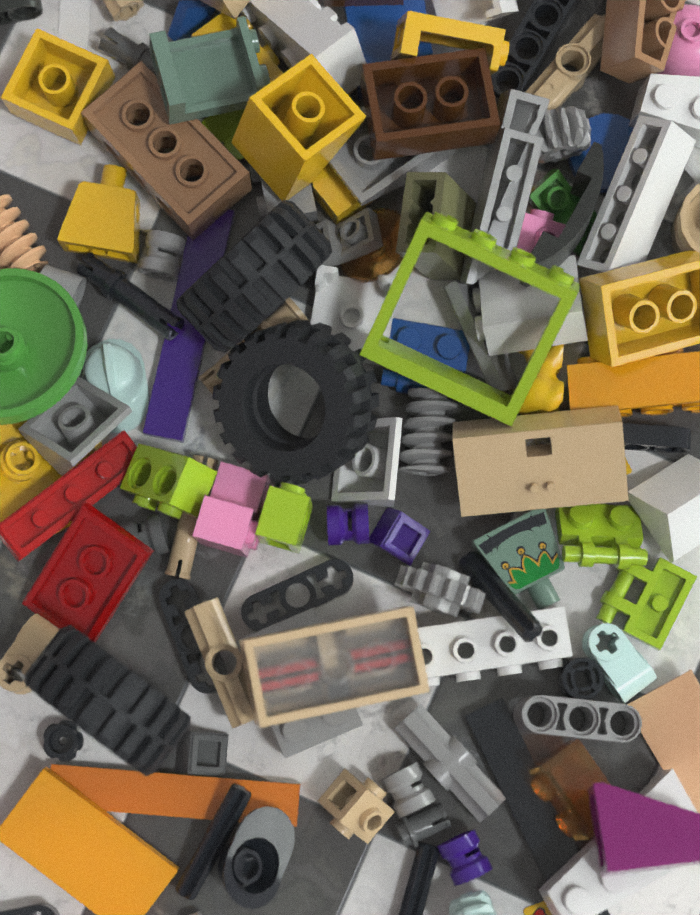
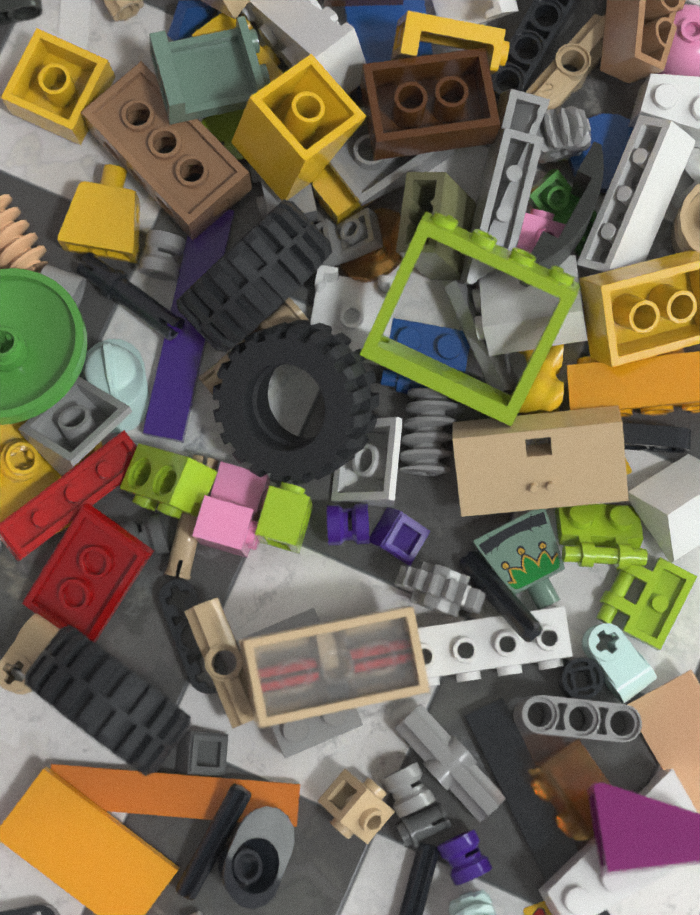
(52, 745): black plate -> none
(126, 49): dark grey pin -> none
(301, 578): black beam -> none

